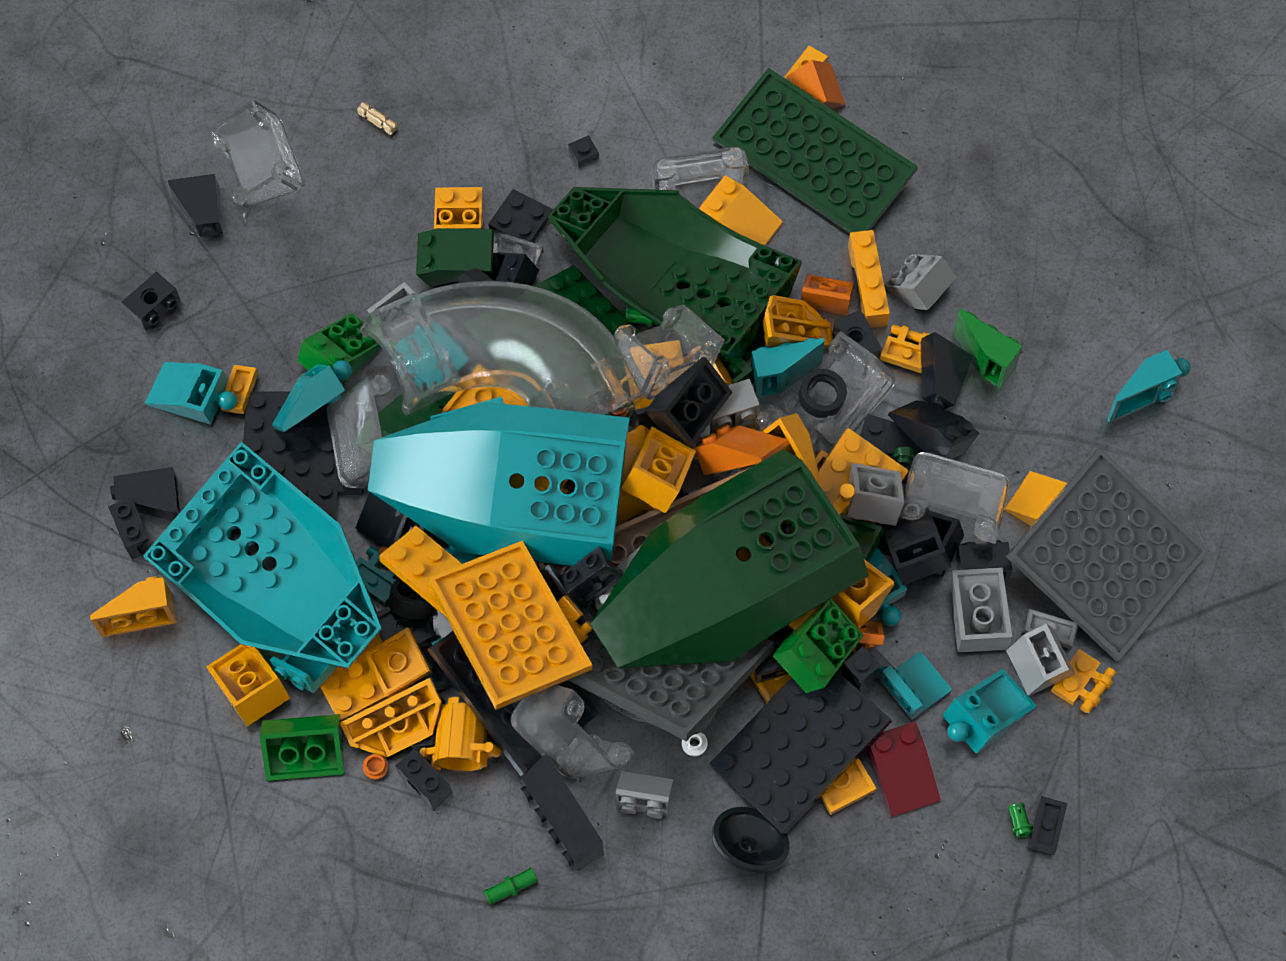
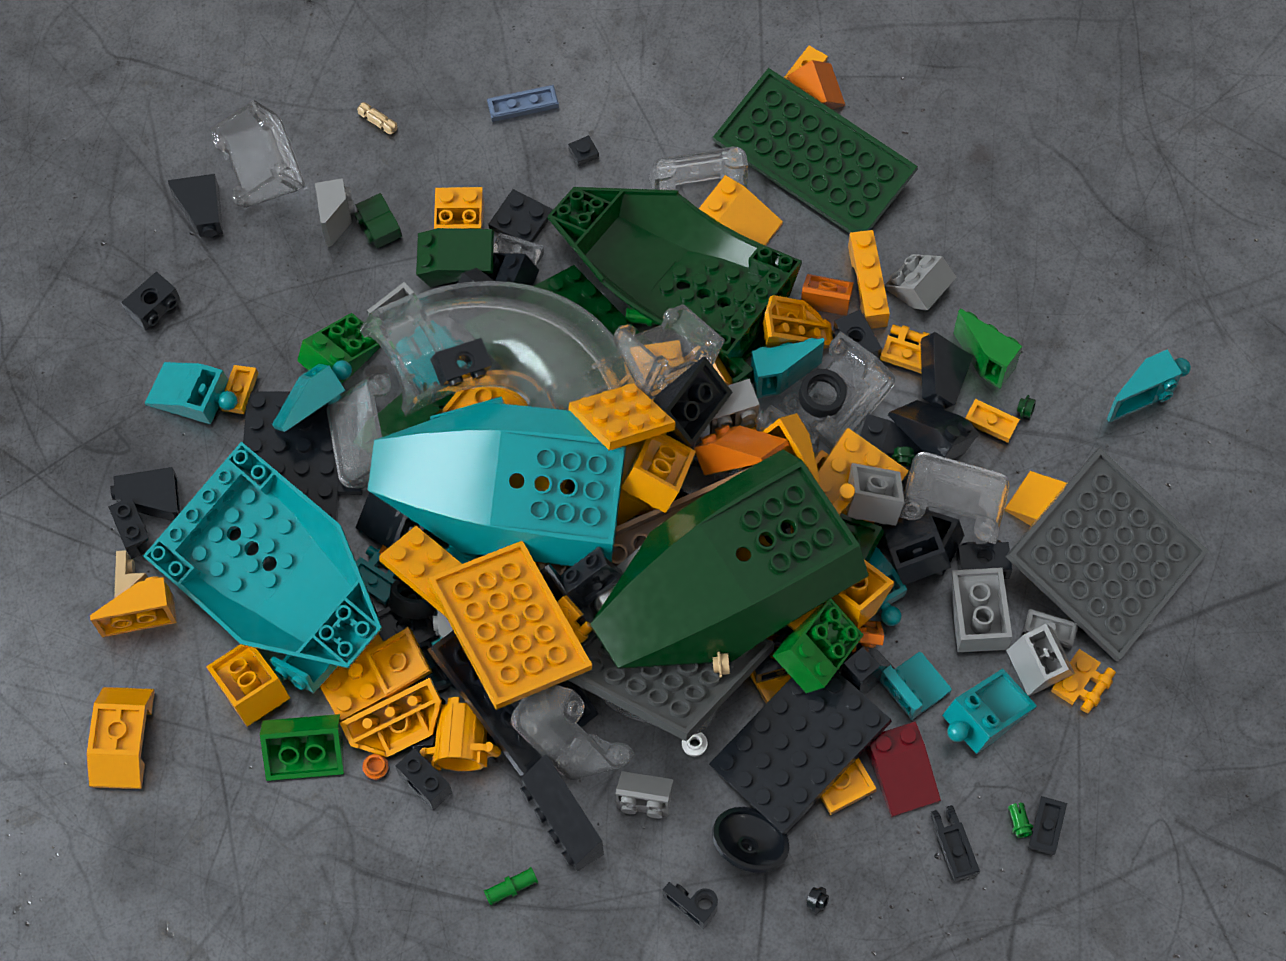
(118, 737): none -> light orange slope
(125, 573): none -> tan slope
(334, 208): none -> light grey slope
(378, 221): none -> dark green brick
(472, 353): none -> black brick
(522, 103): none -> sand blue tile
(621, 416): none -> light orange plate
(679, 898): none -> black plate
(721, 664): none -> tan plate
(817, 899): none -> black plate
(955, 845): none -> black hinge
(992, 420): none -> light orange plate
(1026, 407): none -> dark green plate

